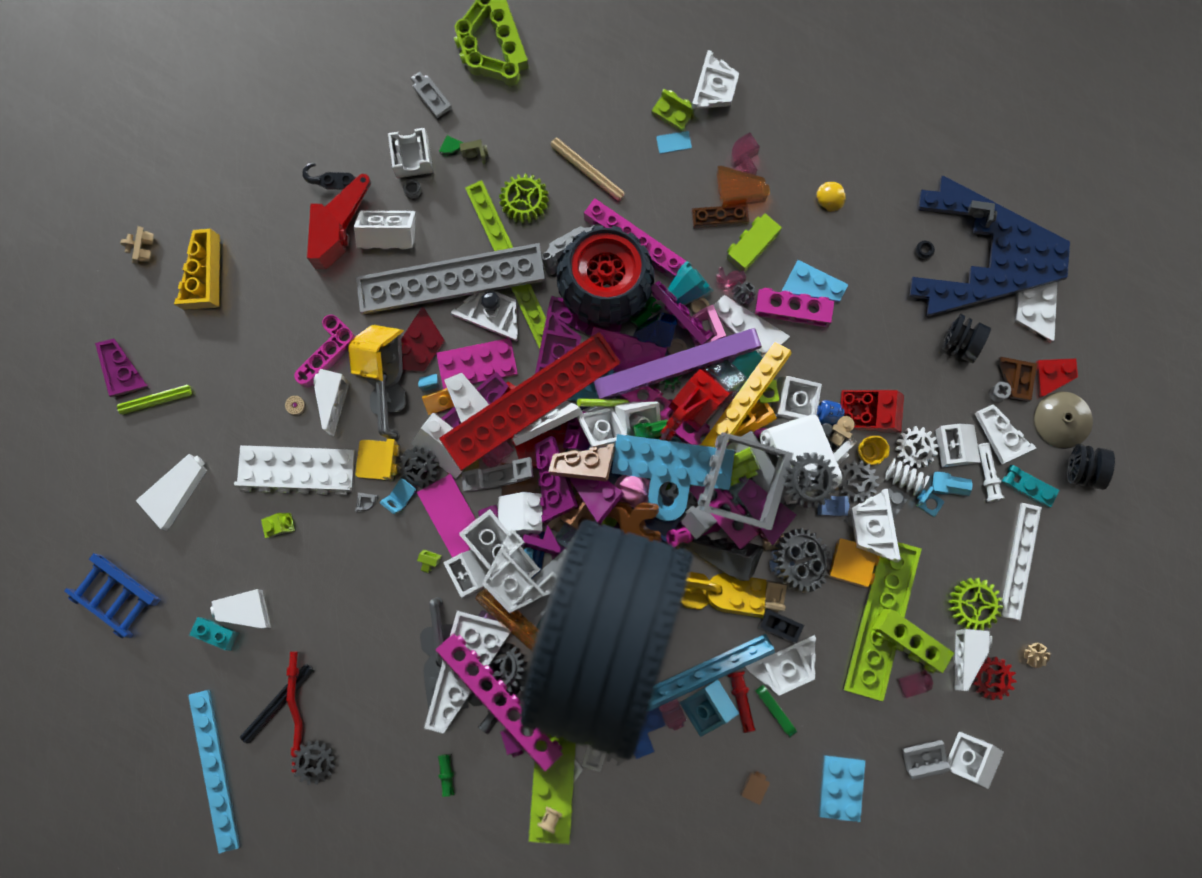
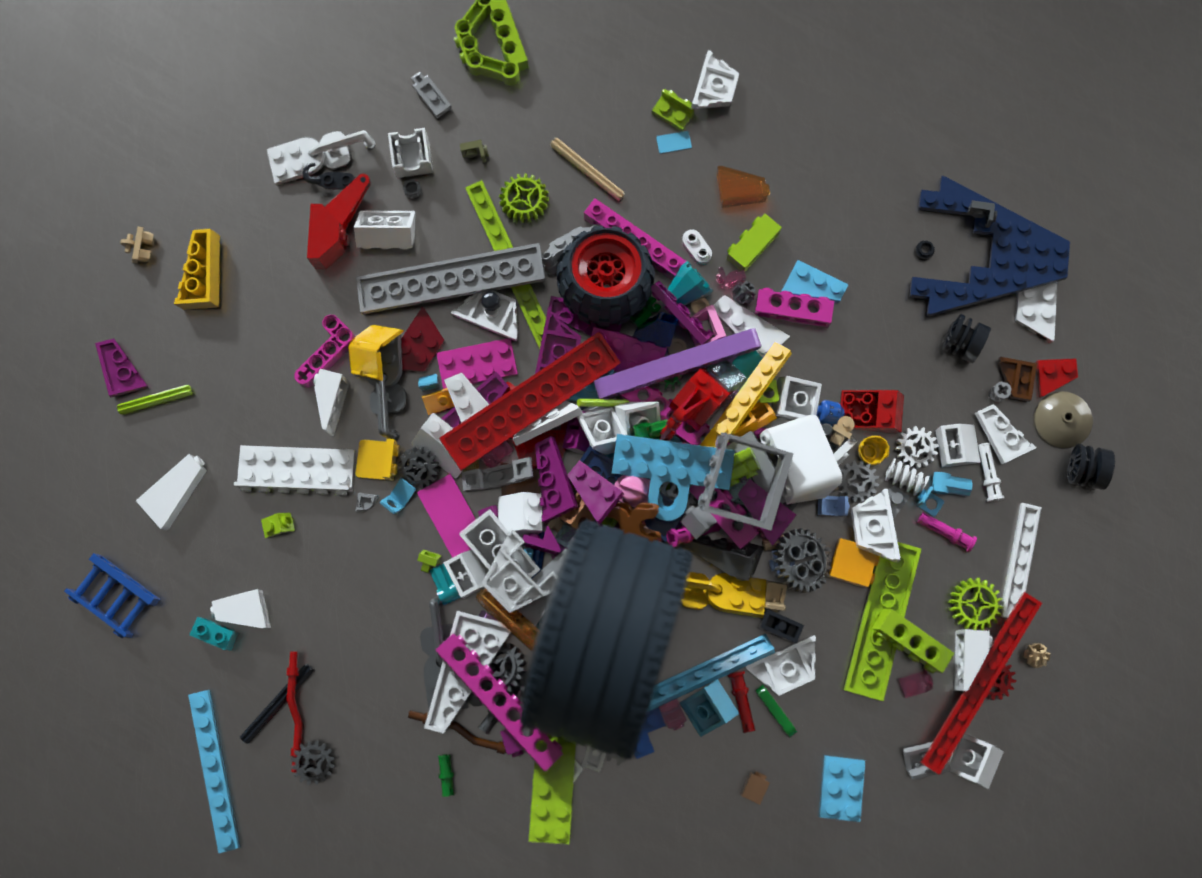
(295, 405): tan tile -> none
(332, 151): none -> white plate
(445, 587): none -> teal piece
(450, 145): green tile -> none
(499, 747): none -> reddish brown bar
(550, 820): tan bush -> none
(588, 464): wing -> none
(696, 246): none -> white plate
(709, 216): reddish brown tile -> none
(743, 151): clear pink brick -> none
(822, 470): dark grey gear -> none
(831, 196): yellow hair -> none
(955, 535): none -> dark pink pin
(971, 700): none -> red plate
(1030, 486): teal plate -> none

